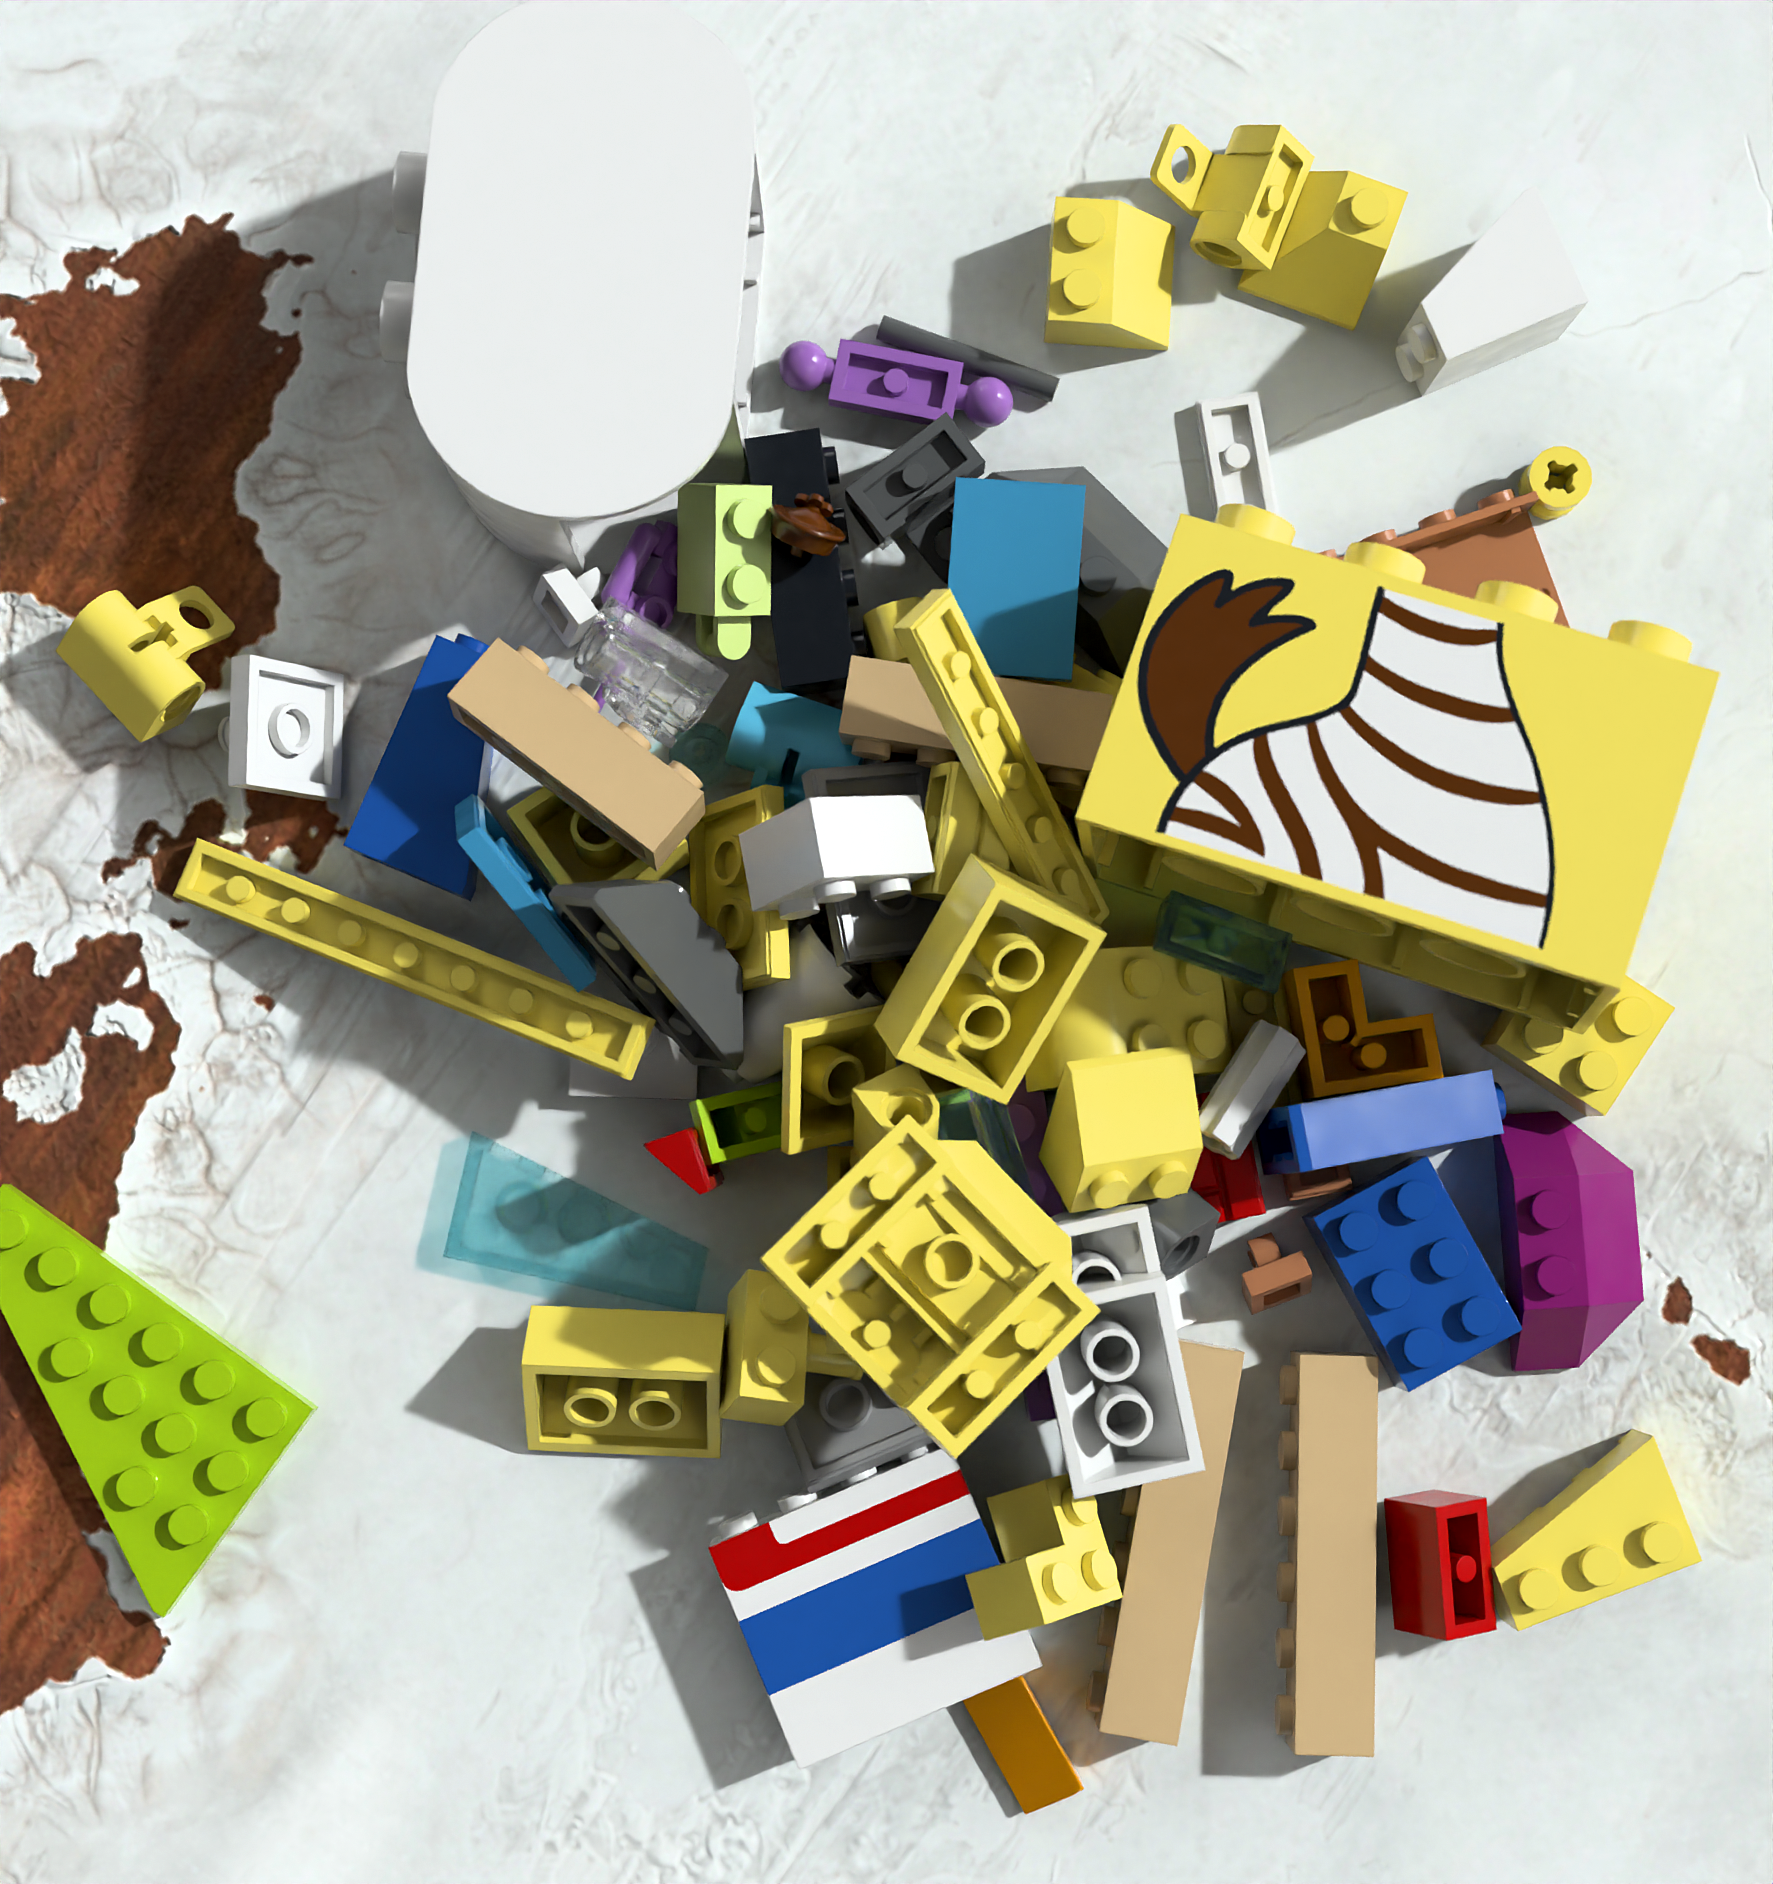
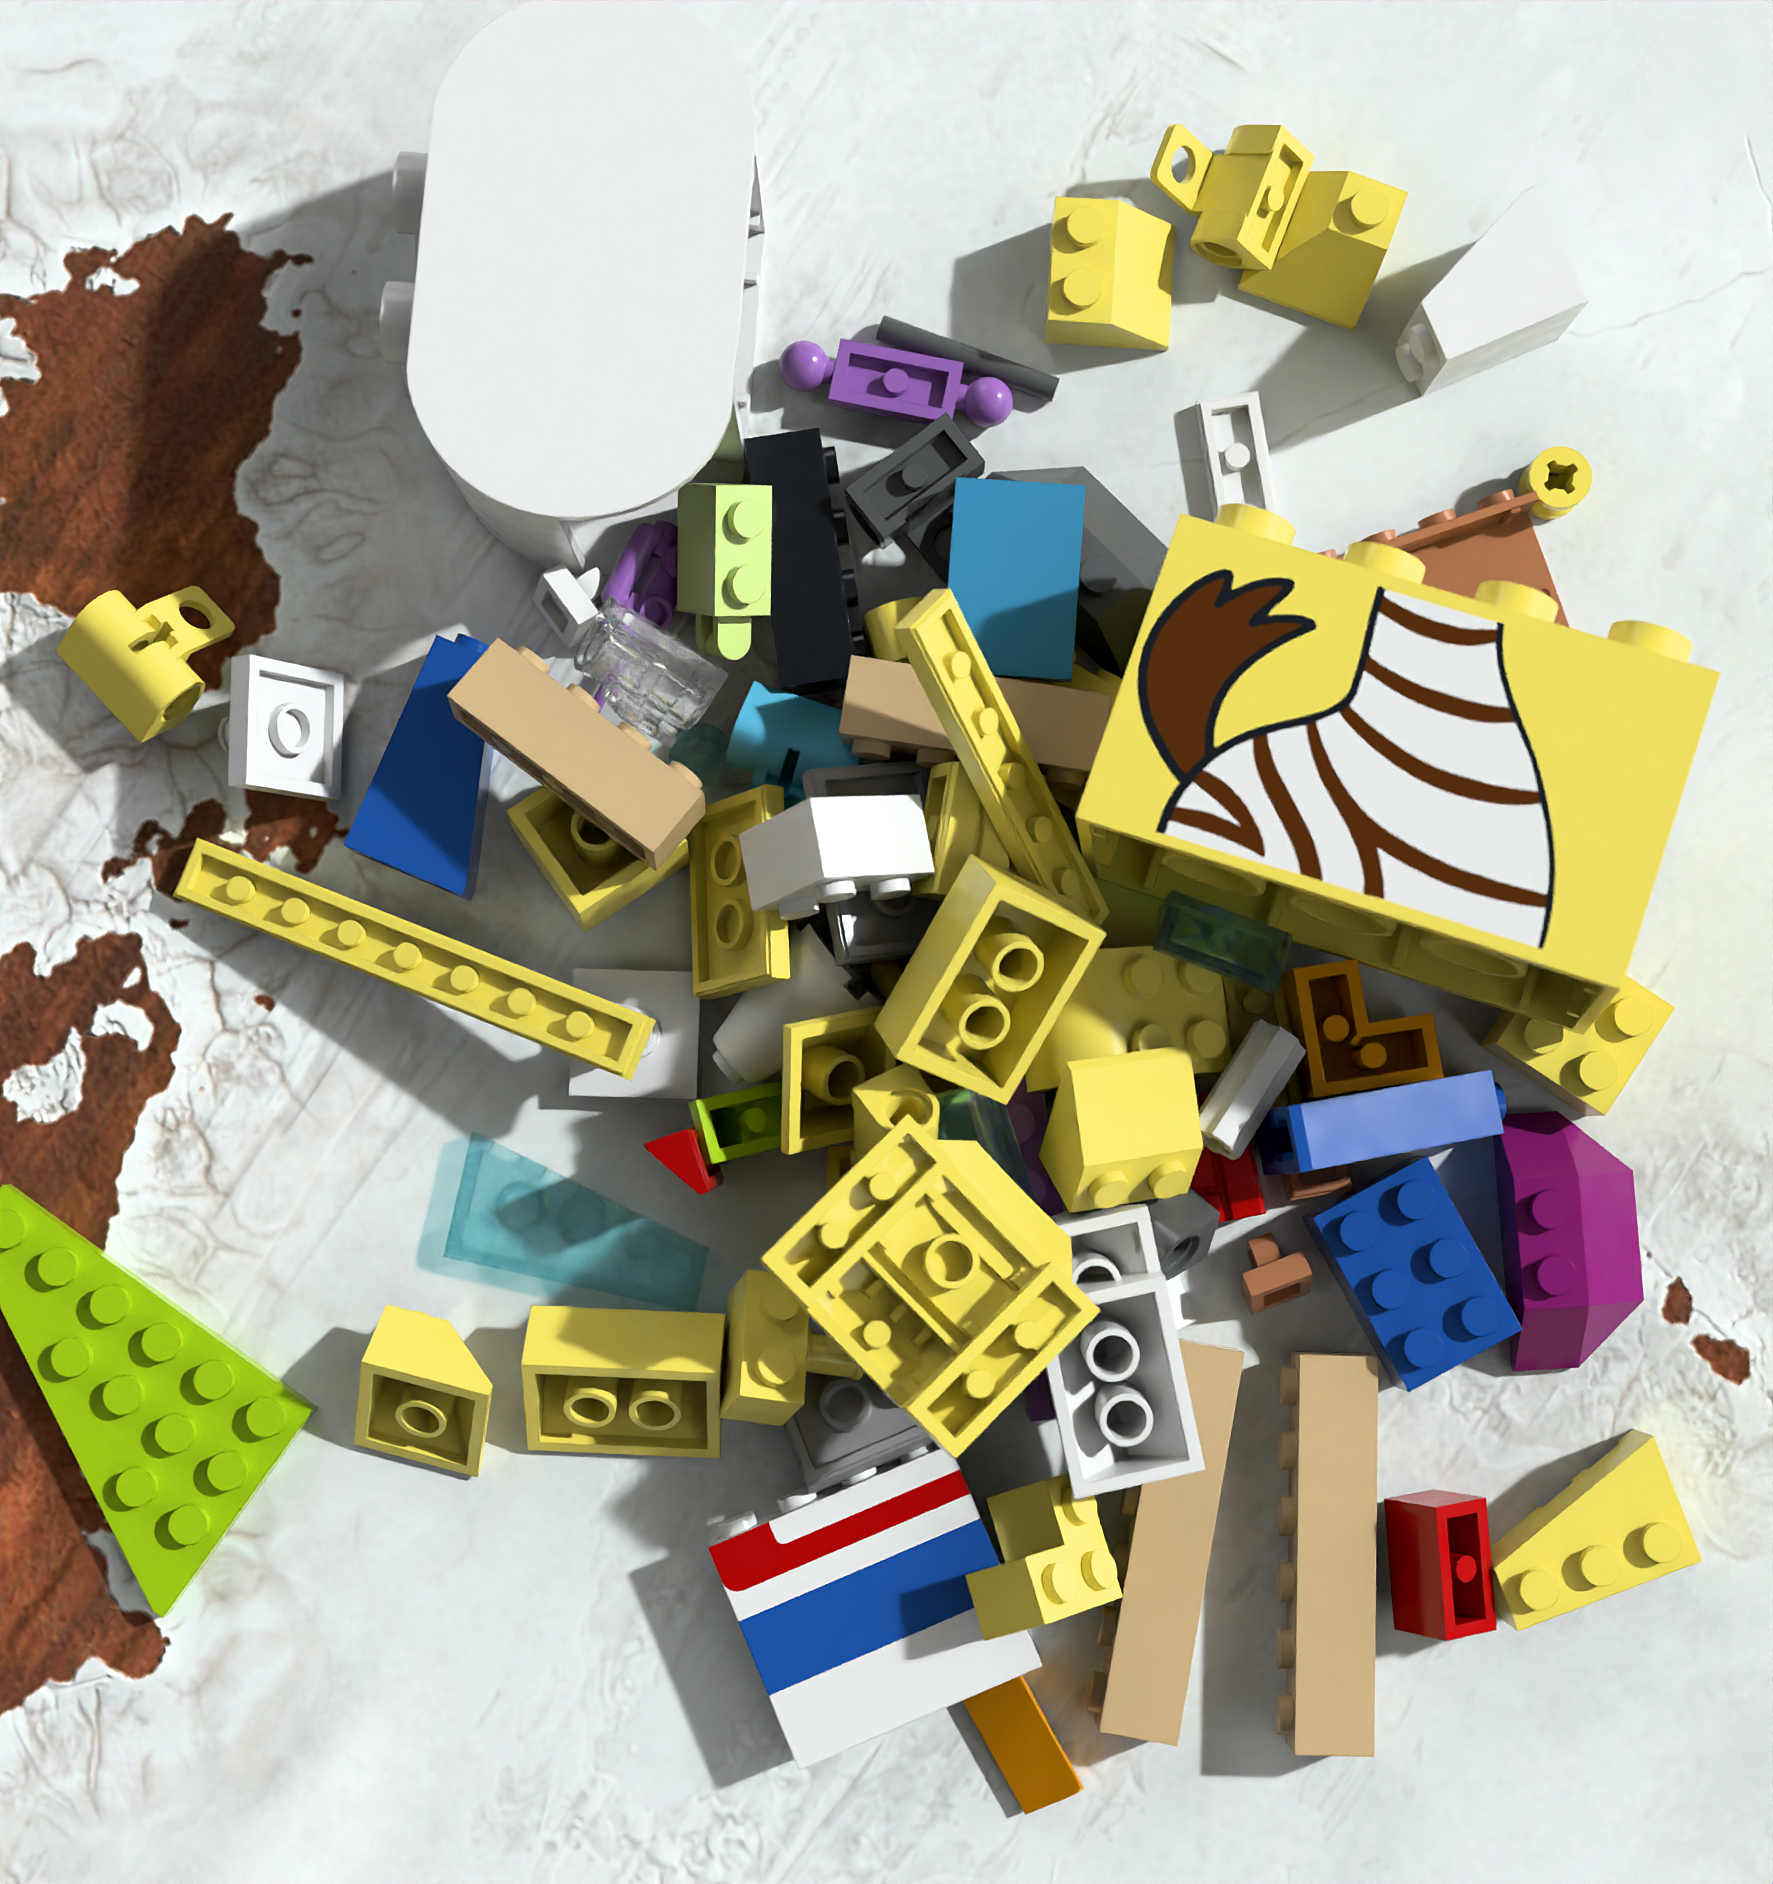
(422, 1393): none -> light yellow slope
(521, 888): dark azure tile -> none
(662, 961): dark grey wedge -> none
(805, 525): reddish brown hat -> none

